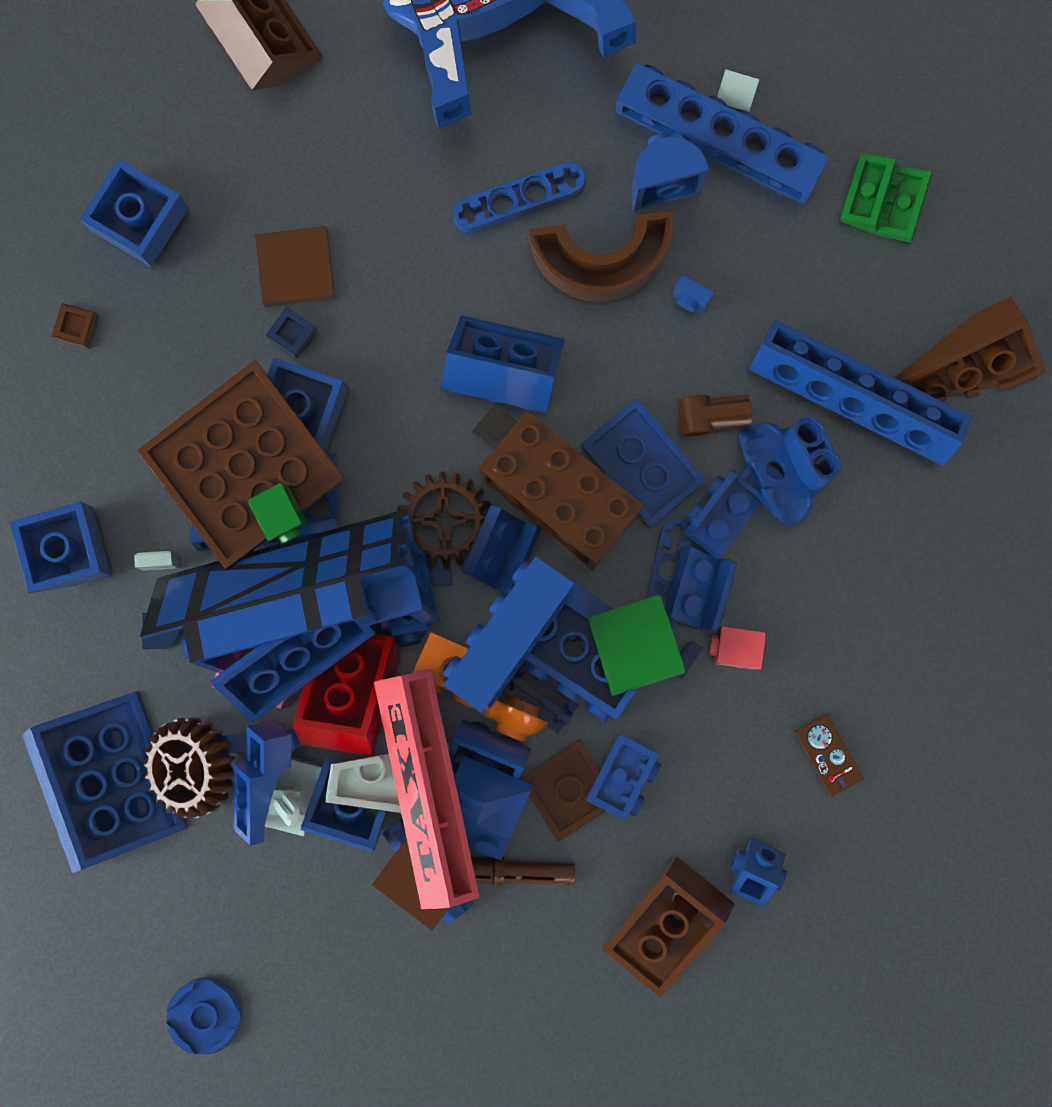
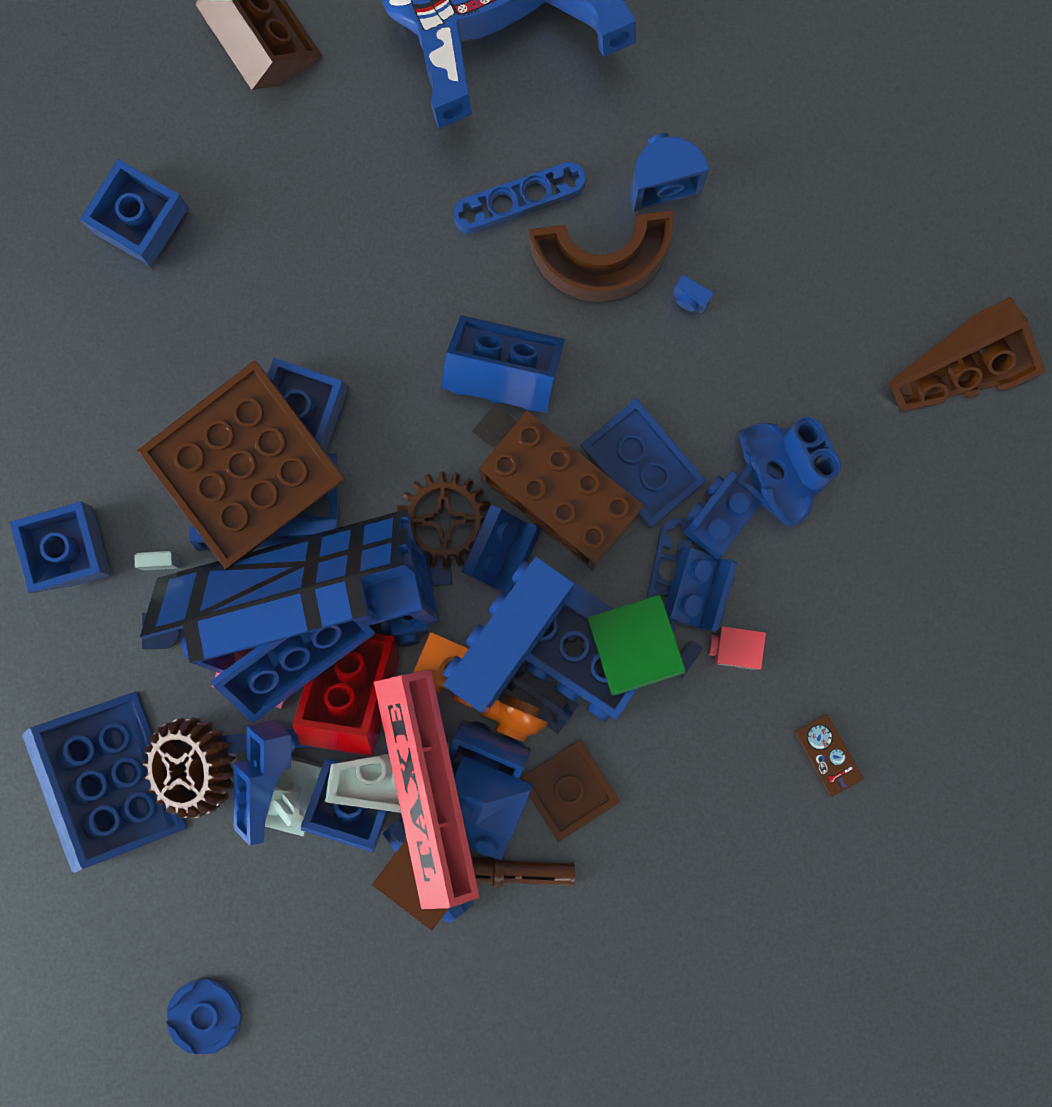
(75, 325): reddish brown tile -> none
(278, 514): green brick -> none
(291, 332): dark blue plate -> none
(295, 266): reddish brown tile -> none
(623, 777): blue bracket -> none
(669, 927): reddish brown slope -> none
(703, 415): reddish brown piece -> none
(729, 150): blue brick -> none
(737, 90): light aqua tile -> none
(762, 866): blue brick -> none
(860, 393): blue brick -> none
(886, 198): green slope -> none

